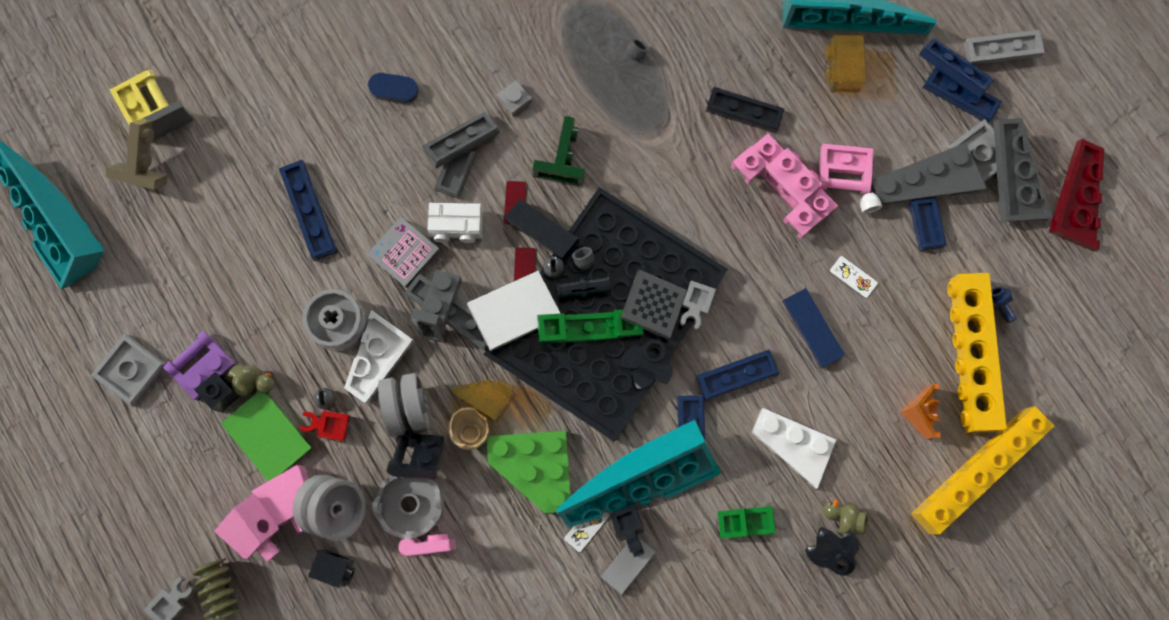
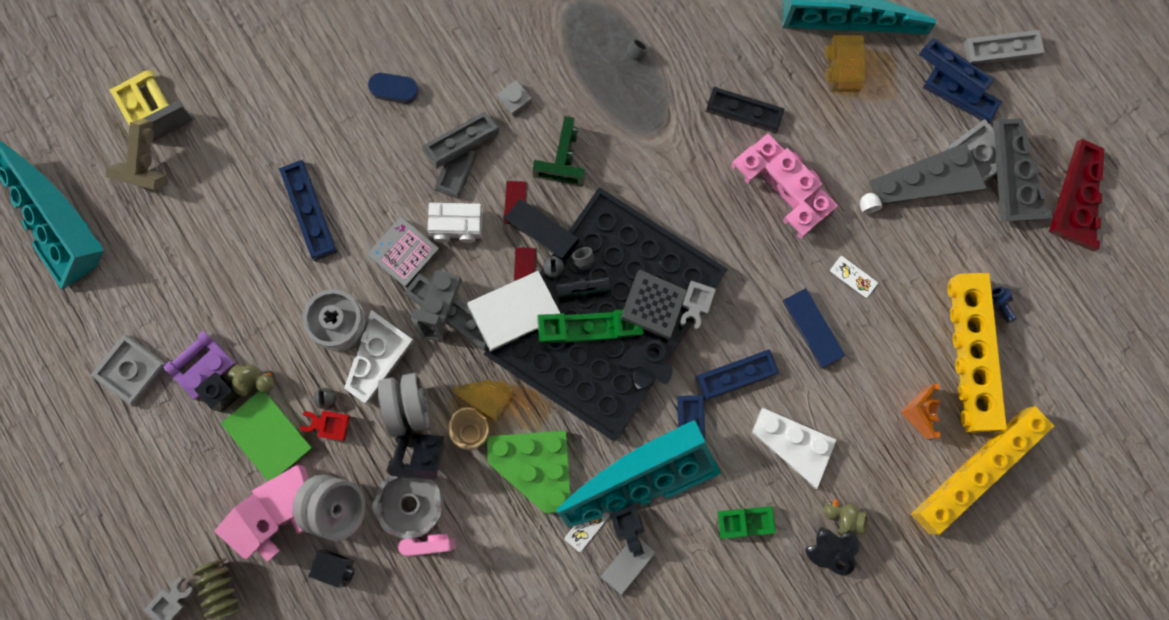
(846, 160): bright pink plate -> none
(927, 224): dark blue tile -> none

